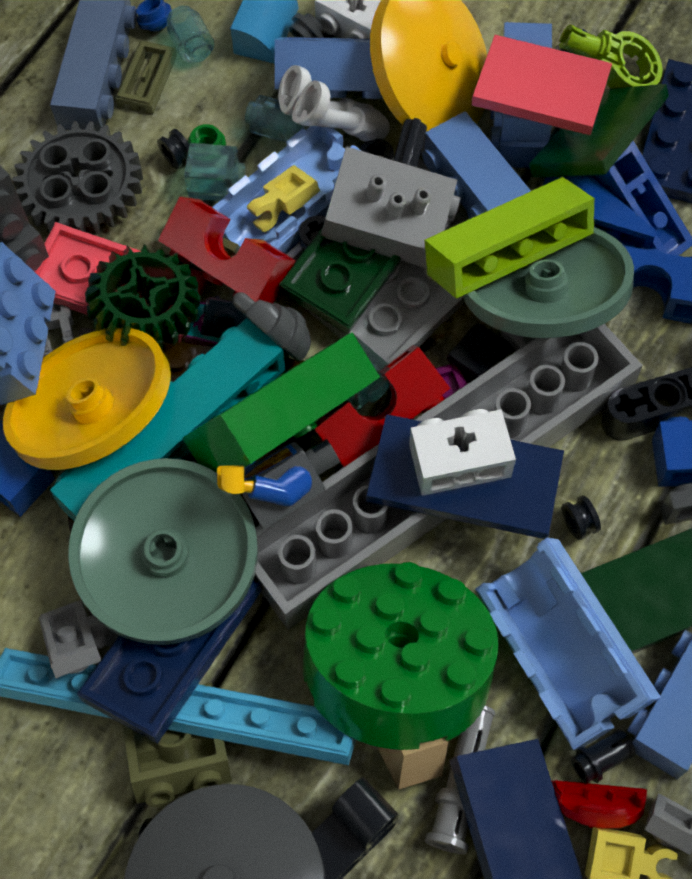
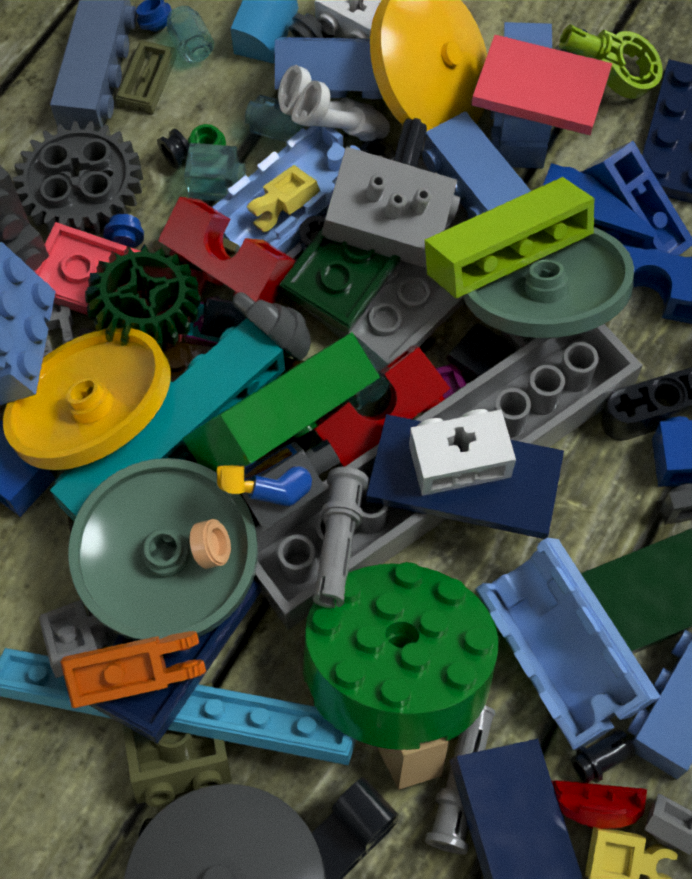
(124, 230): none -> blue plate
(128, 669): none -> orange hinge
(210, 543): none -> light nougat tile
(341, 517): none -> light grey pin
(581, 517): black bush -> none
(617, 123): dark green tile -> none

